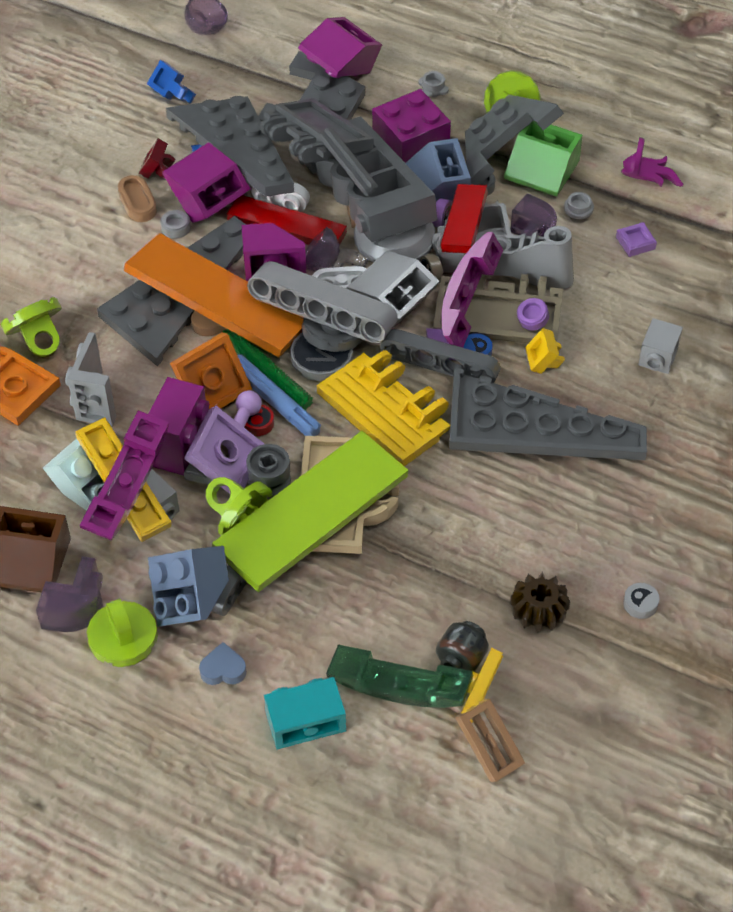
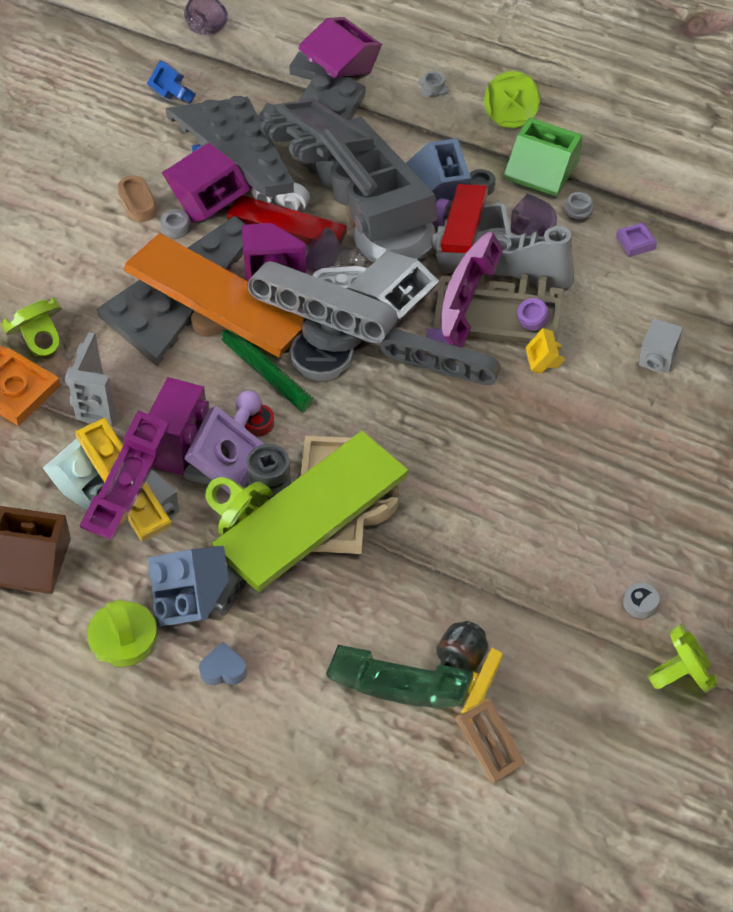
(71, 606): clear purple brick -> none
(156, 160): dark red tile -> none
(215, 368): orange tile -> none
(280, 400): medium blue axle -> none
(305, 712): teal brick -> none
(385, 414): yellow hinge -> none
(410, 123): magenta brick -> none
(433, 264): dark tan tile -> none
(479, 343): blue tile -> none
(499, 126): dark grey wing -> none
(529, 422): dark grey wing -> none
(540, 602): dark brown gear -> none
(648, 168): magenta piece -> none
(690, 660): none -> lime tile

